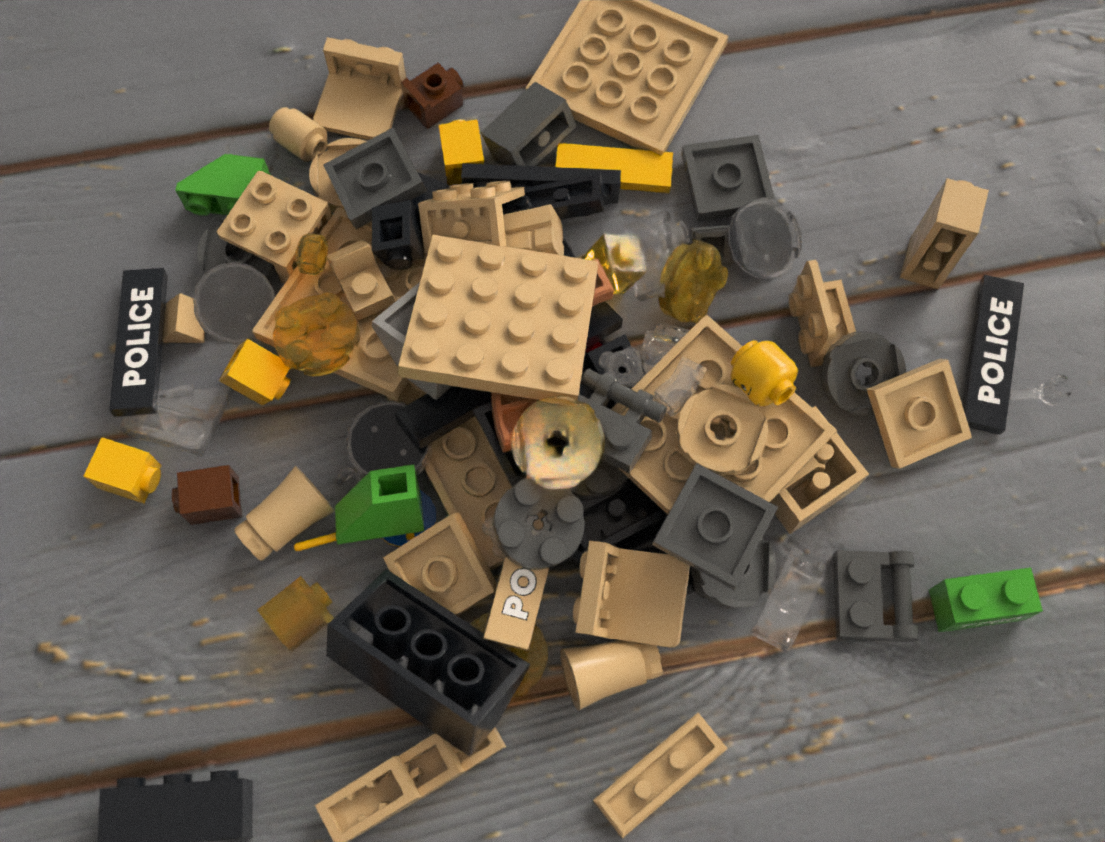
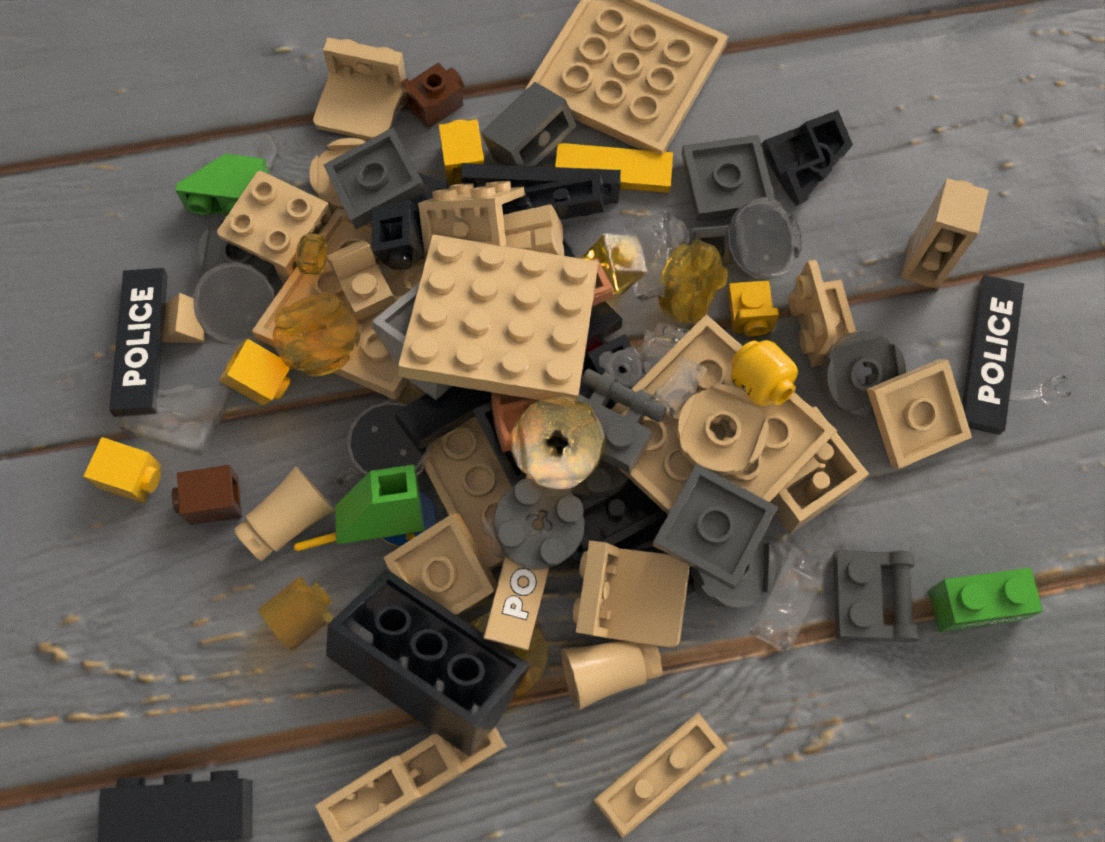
(298, 133): tan brick -> none
(751, 308): none -> yellow bracket
(807, 154): none -> black slope

